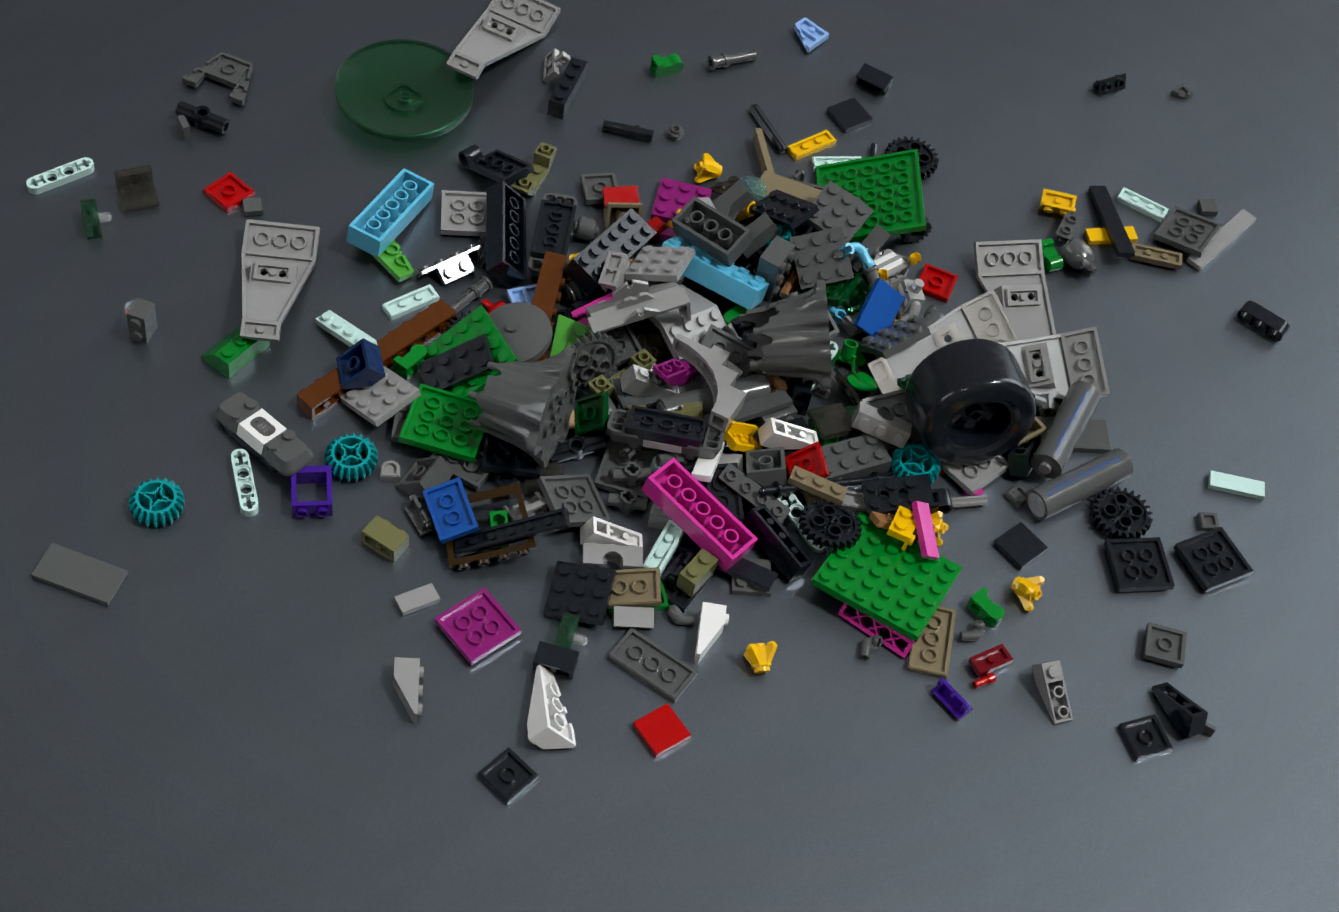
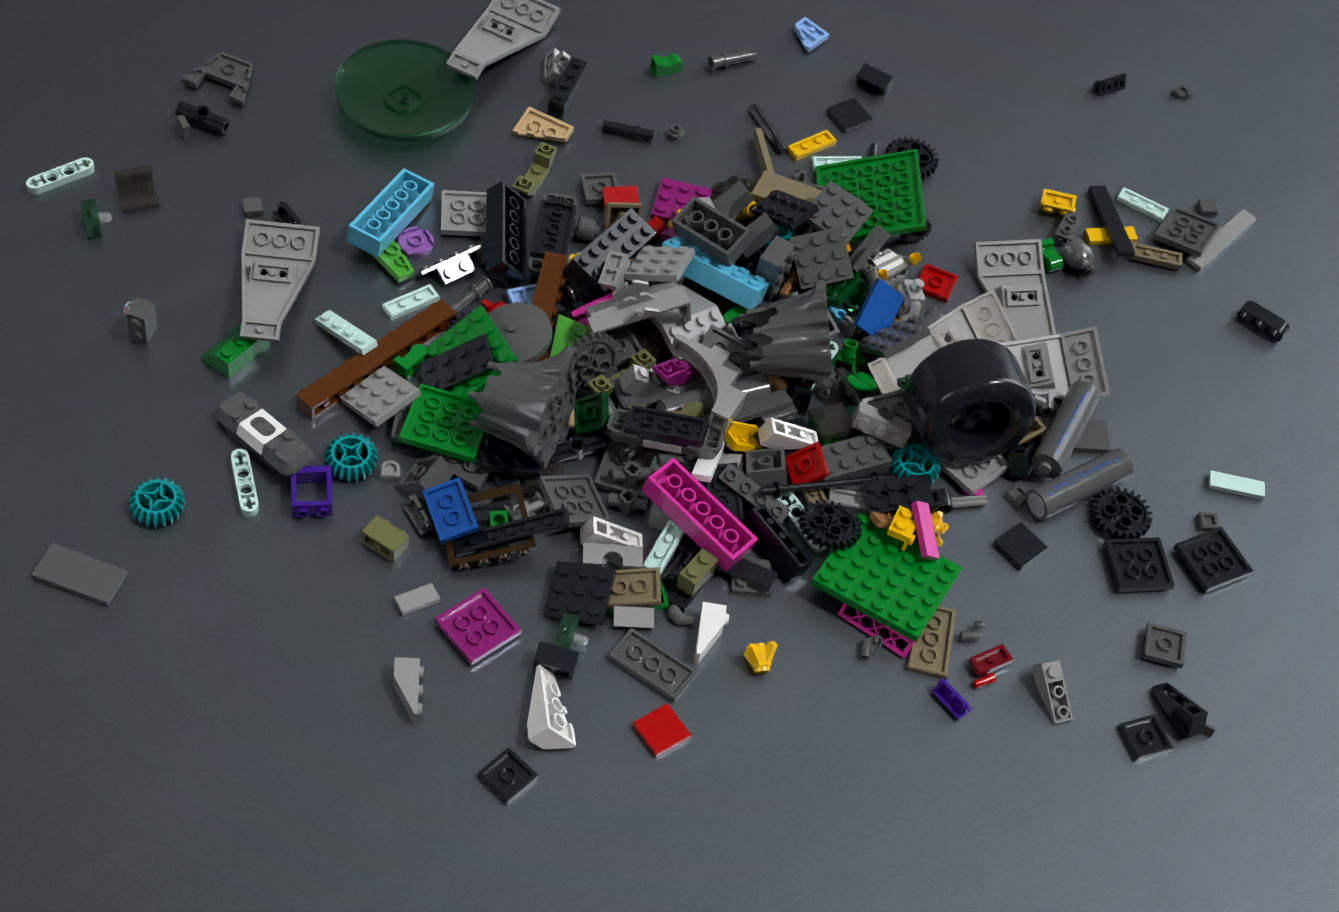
(228, 192): red tile -> none
(286, 214): none -> black hinge
(360, 365): dark blue slope -> none
(415, 242): none -> medium lavender tile
(495, 164): black hinge -> none
(542, 126): none -> tan wing
(707, 168): yellow rock -> none
(755, 187): clear light blue plate -> none
(817, 485): dark tan plate -> none
(860, 251): medium azure piece -> none
(985, 608): green leg -> none
(1028, 590): yellow rock -> none

